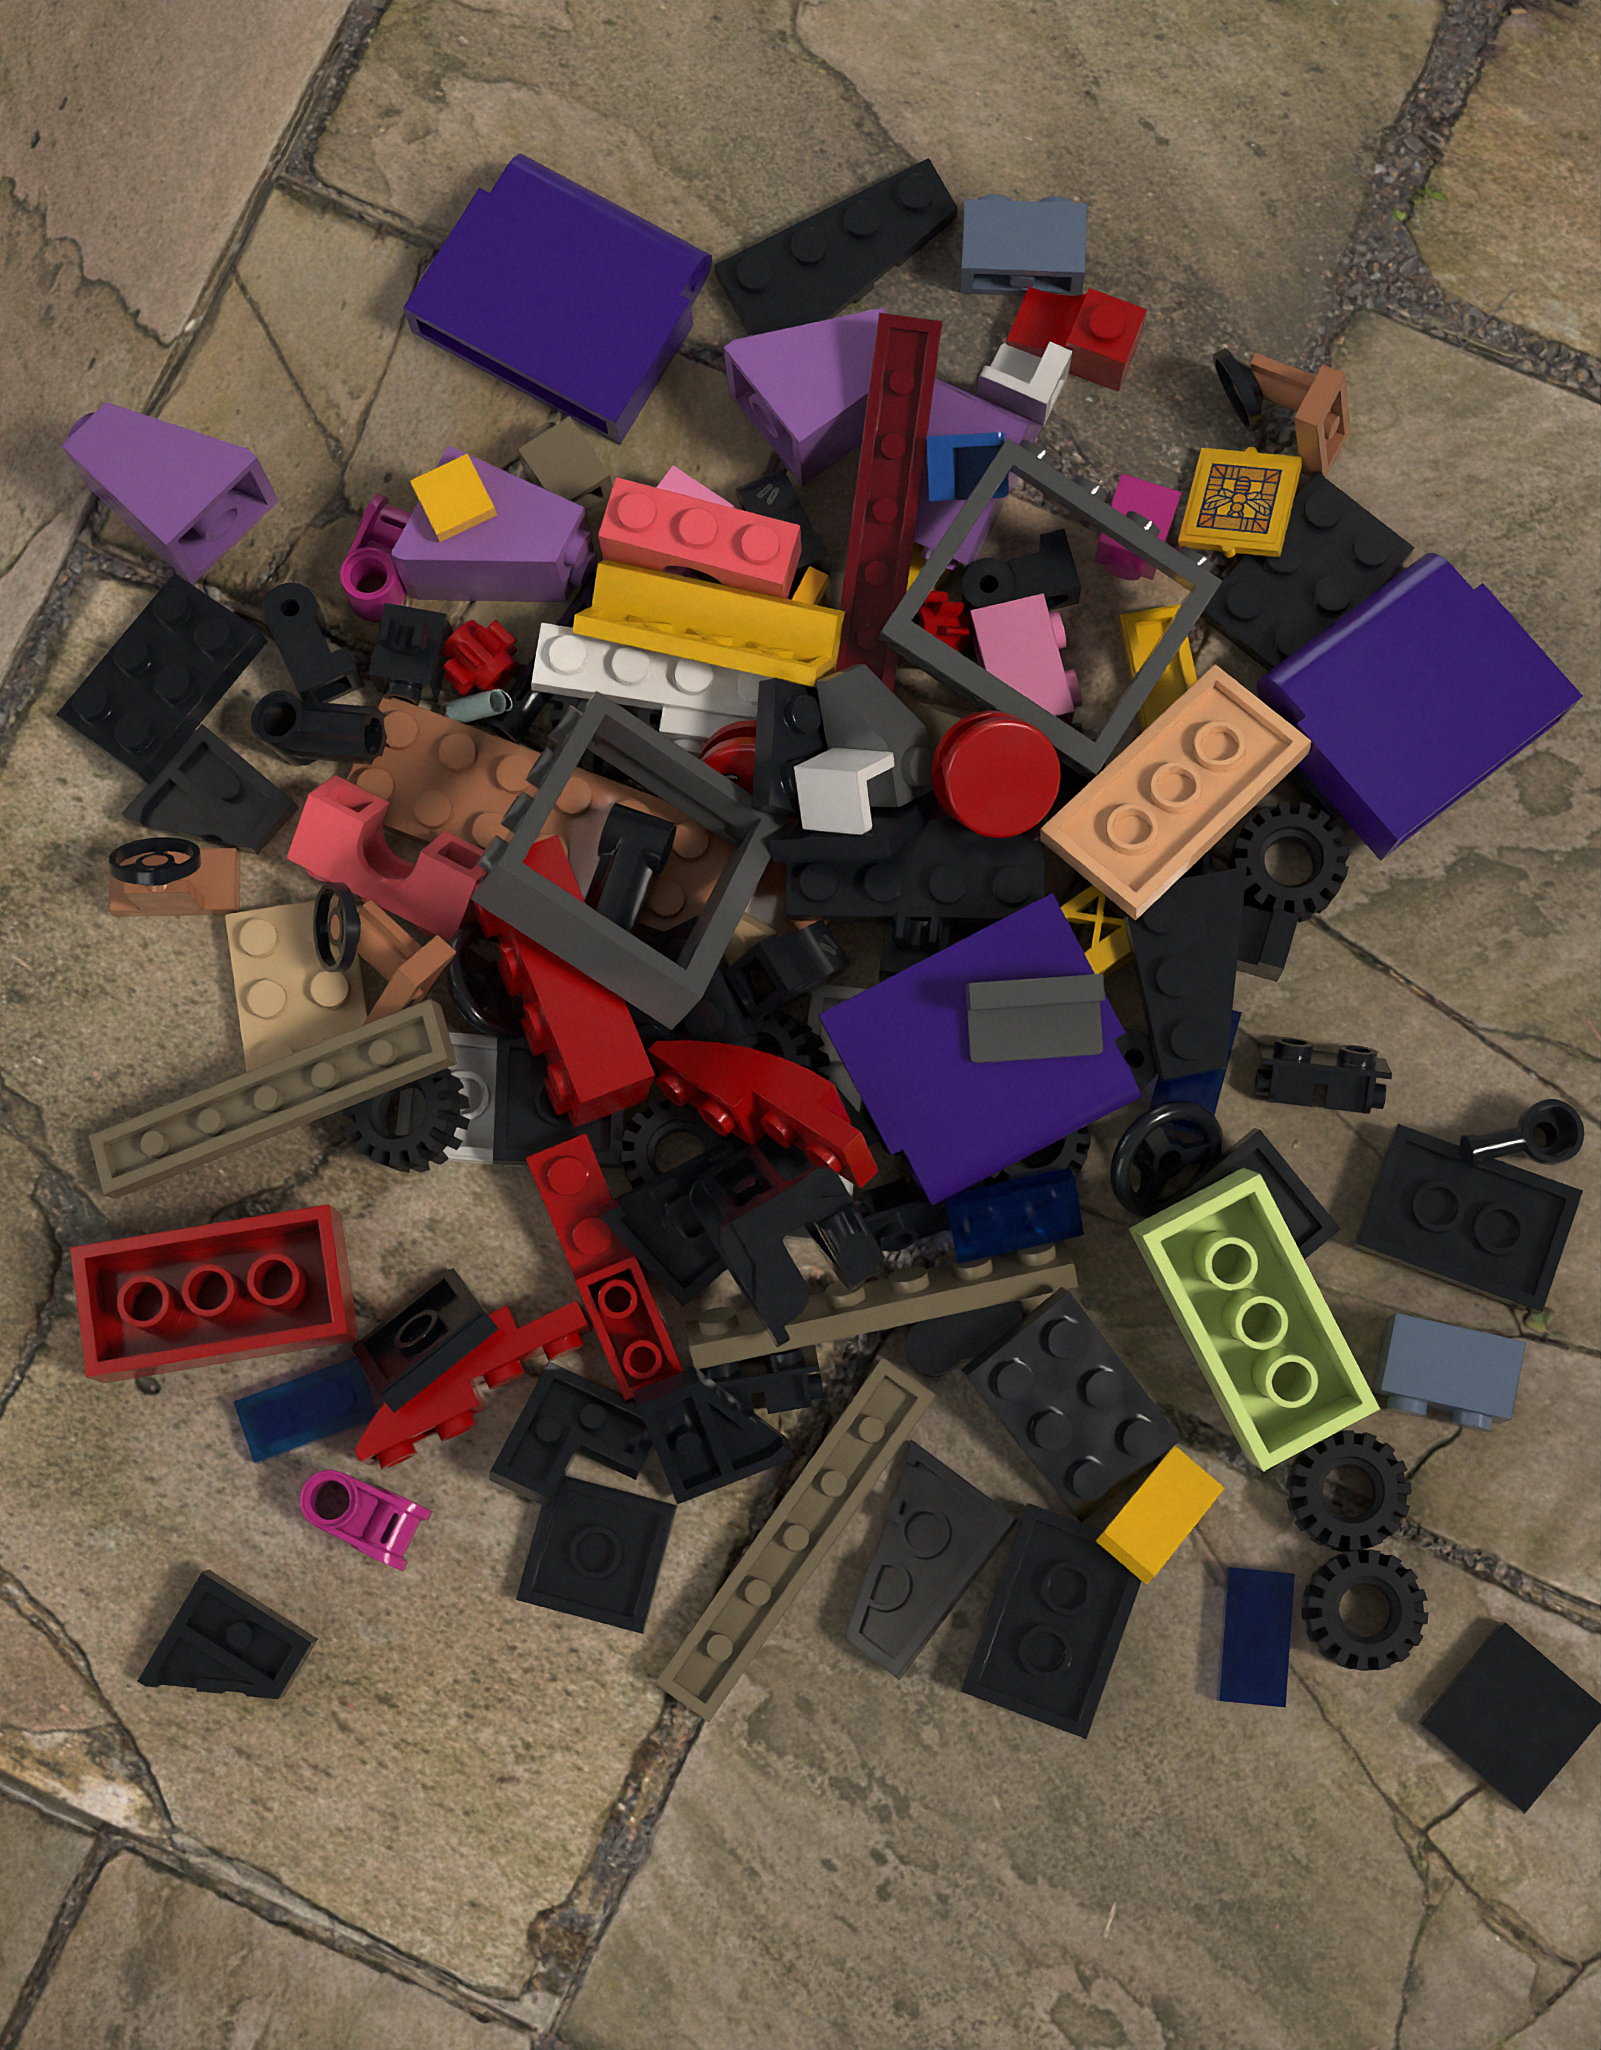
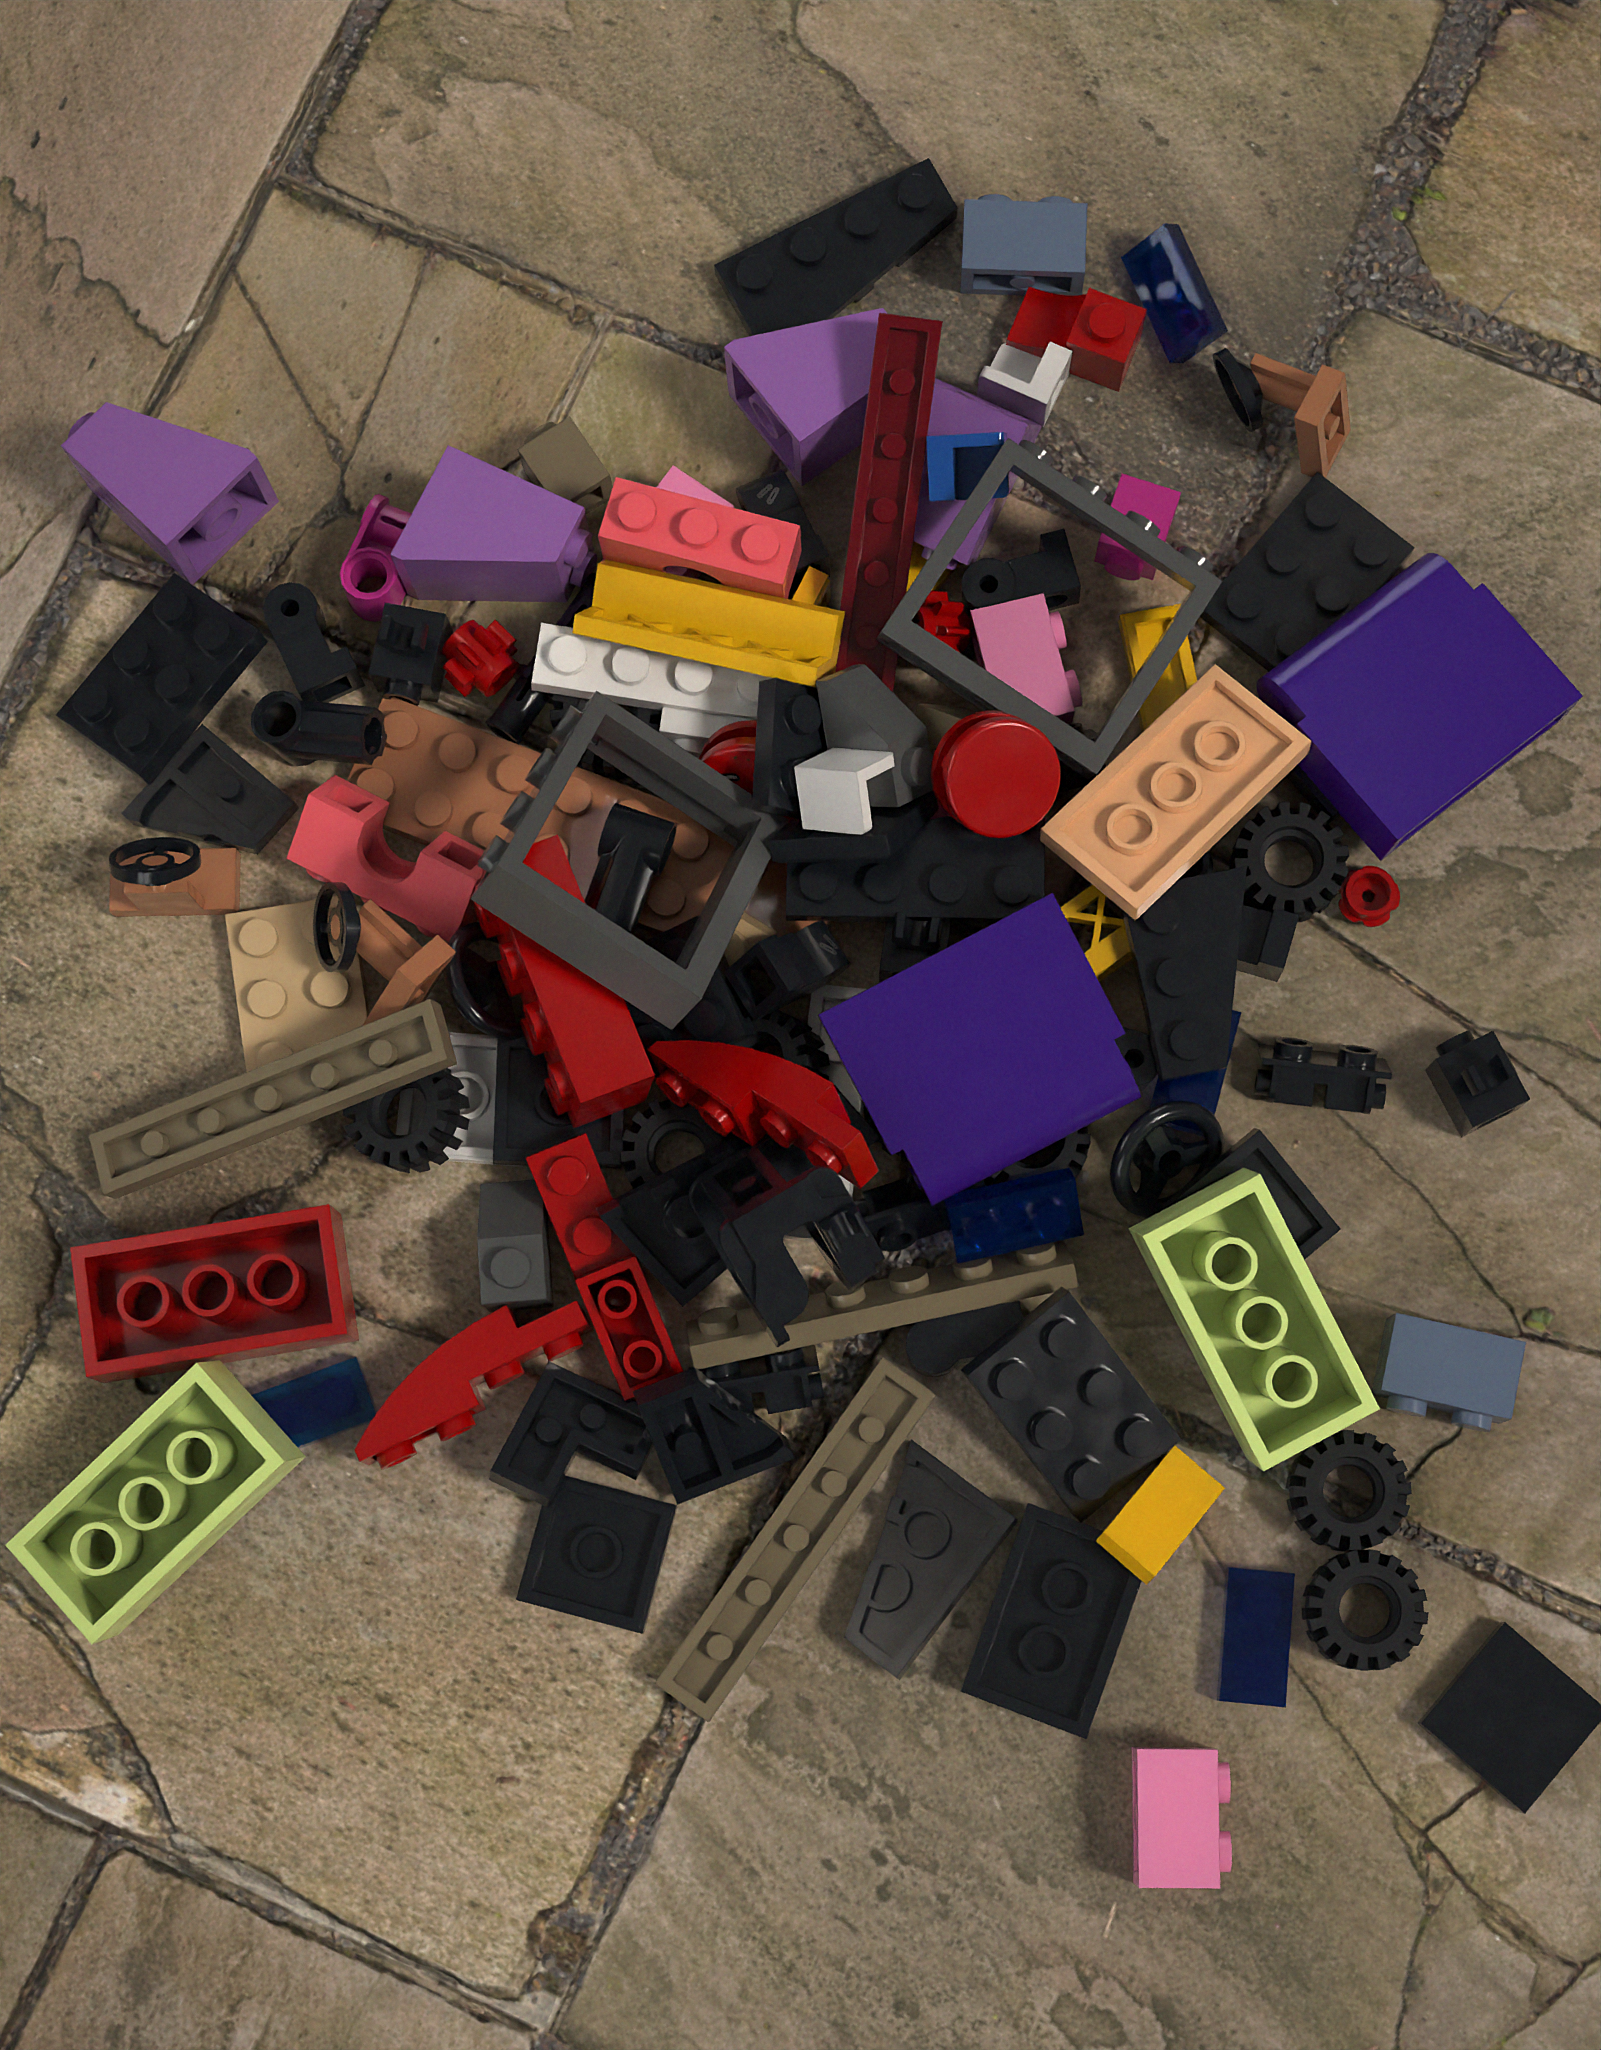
(155, 1501): none -> yellowish green brick
(228, 1644): black wing -> none
(367, 1517): dark pink piece -> none
(423, 1339): black tile -> none
(453, 497): yellow tile -> none
(476, 706): light aqua piece -> none
(513, 1247): none -> dark grey slope
(561, 296): dark purple piece -> none
(1035, 1018): dark grey panel -> none
(1174, 293): none -> clear blue plate
(1178, 1817): none -> bright pink brick
(1240, 502): yellow piece -> none
(1382, 887): none -> red plate
(1467, 1225): black plate -> none
(1476, 1081): none -> black brick
(1556, 1118): black bar -> none

